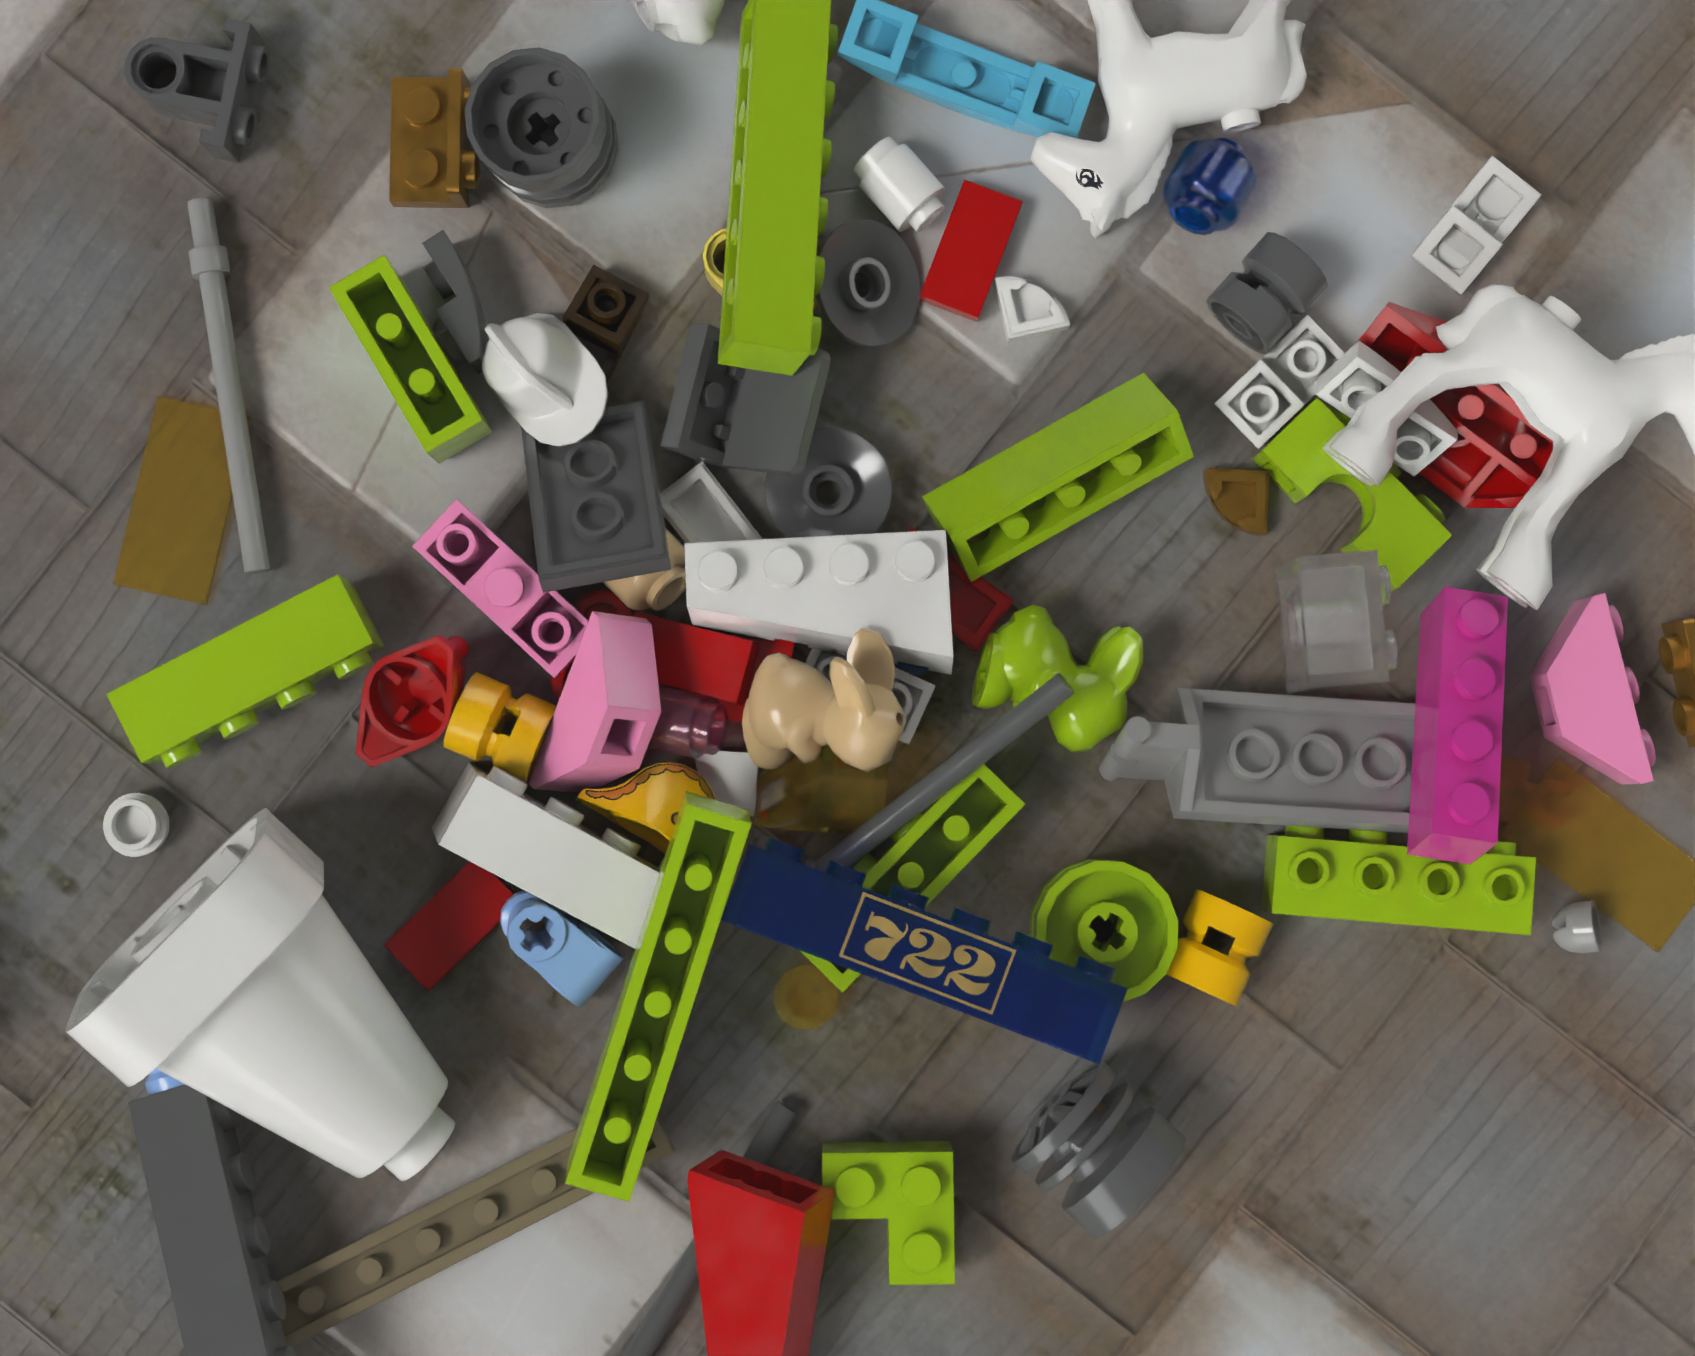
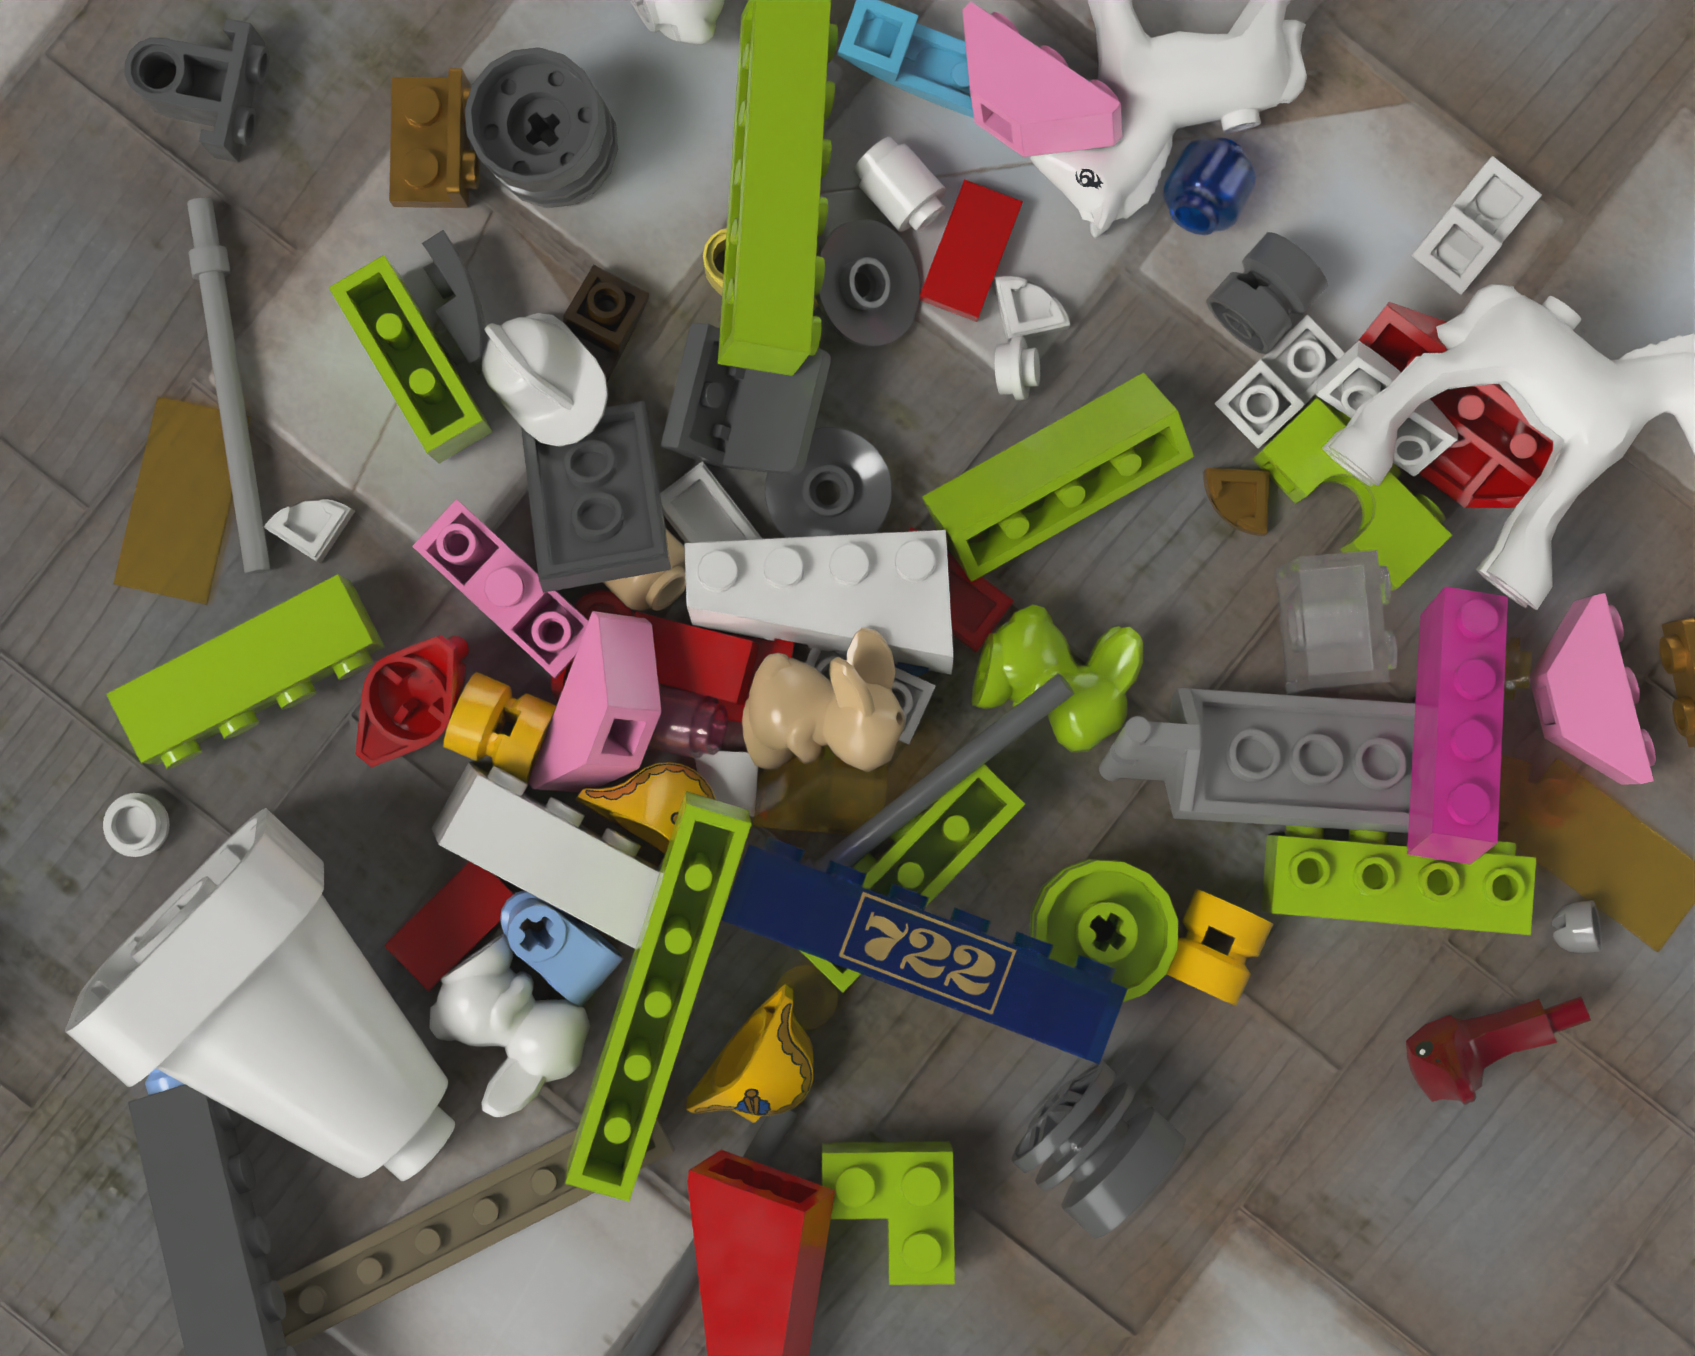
(311, 526): none -> white tile
(494, 1006): none -> white animal
(761, 1067): none -> yellow hat
(1016, 368): none -> white plate
(1030, 92): none -> bright pink slope
(1452, 1052): none -> dark red animal
(1516, 668): none -> clear yellow plate

